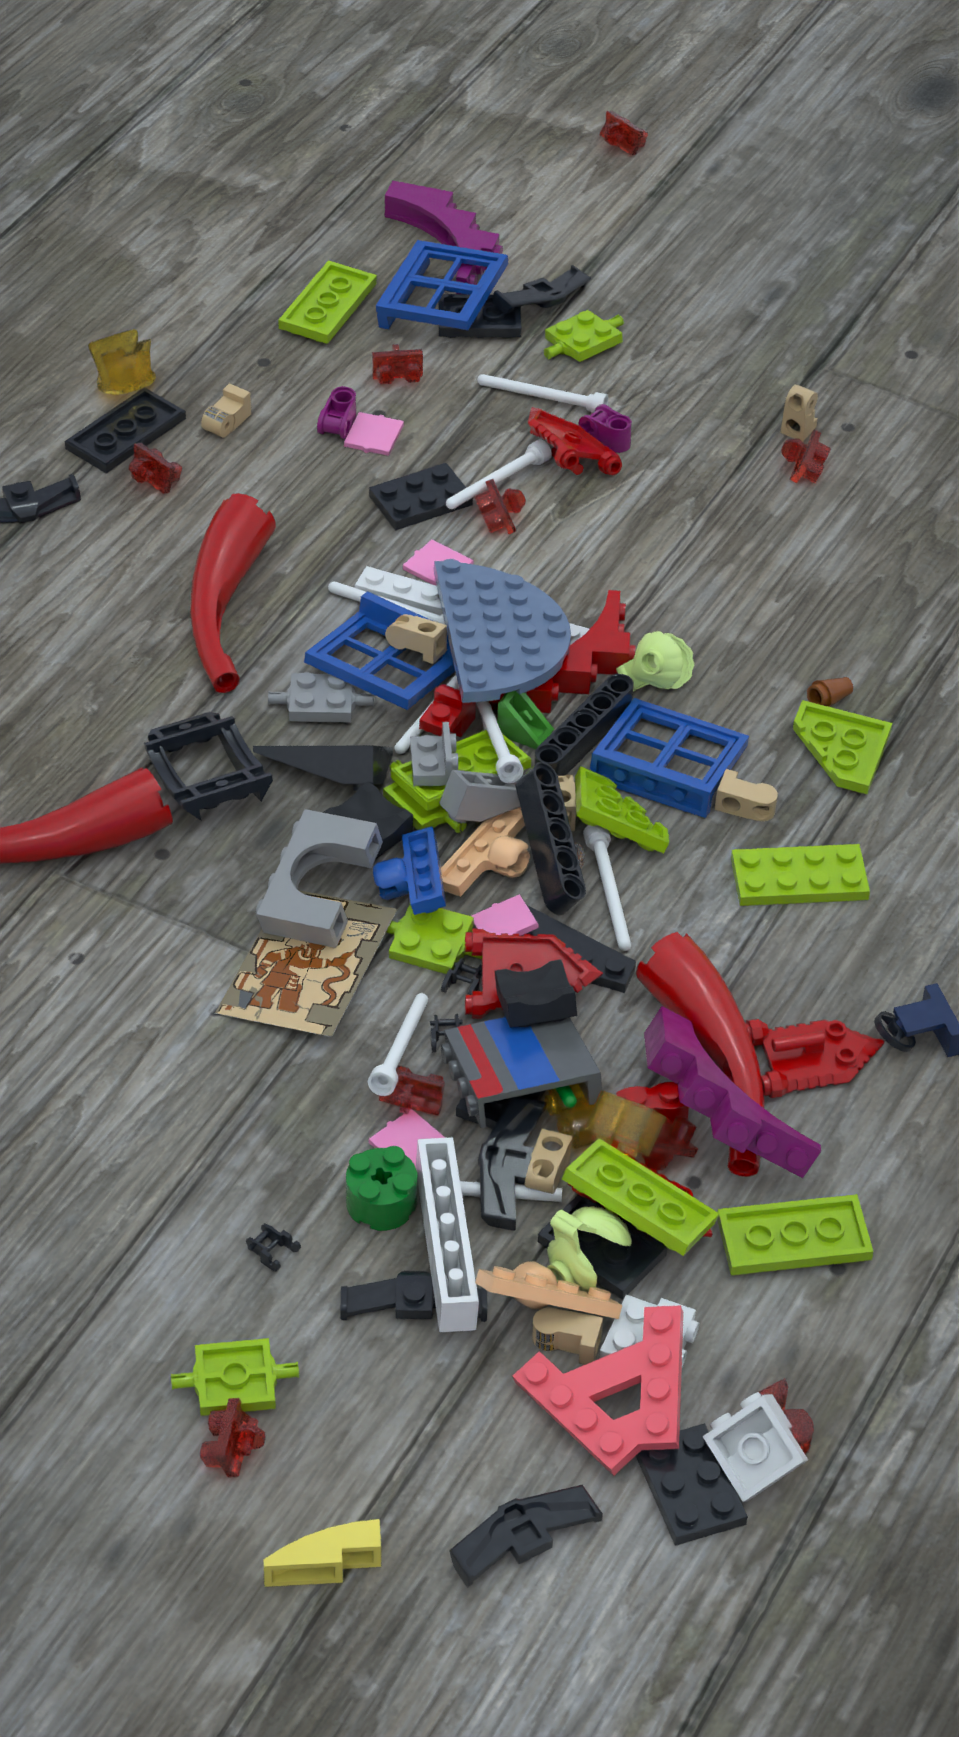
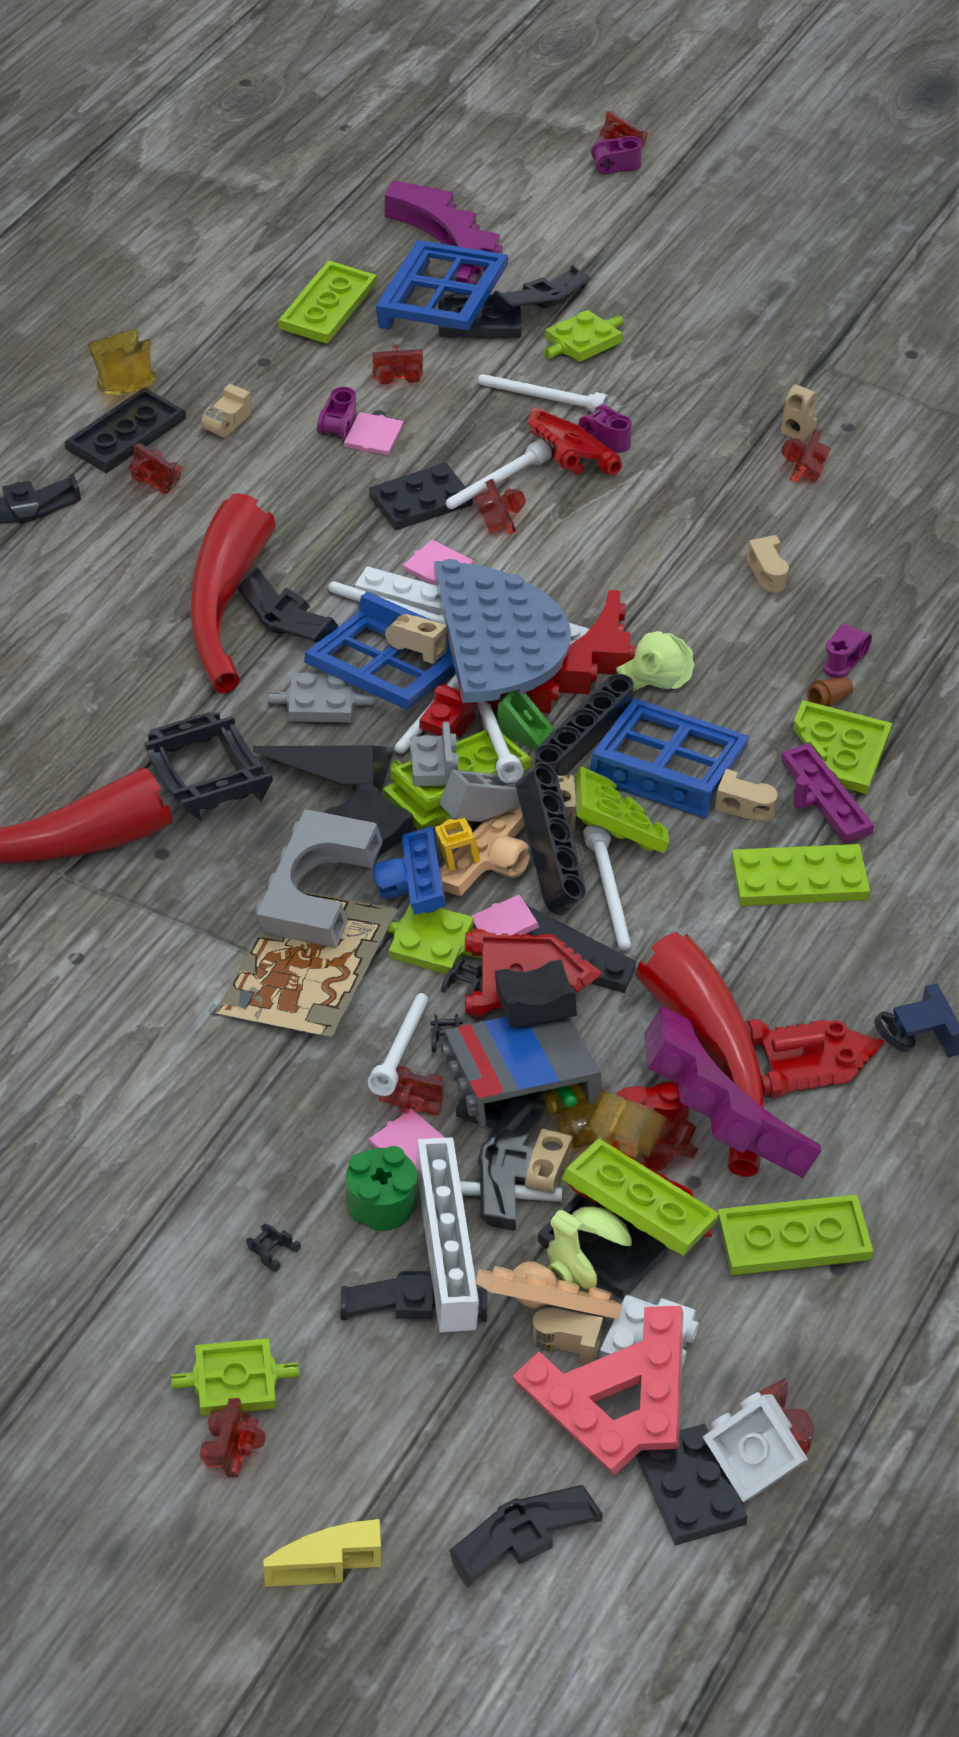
(284, 611): none -> black plate
(454, 835): none -> yellow window
(620, 154): none -> magenta piece
(766, 564): none -> tan leg
(820, 787): none -> magenta plate
(845, 650): none -> magenta piece

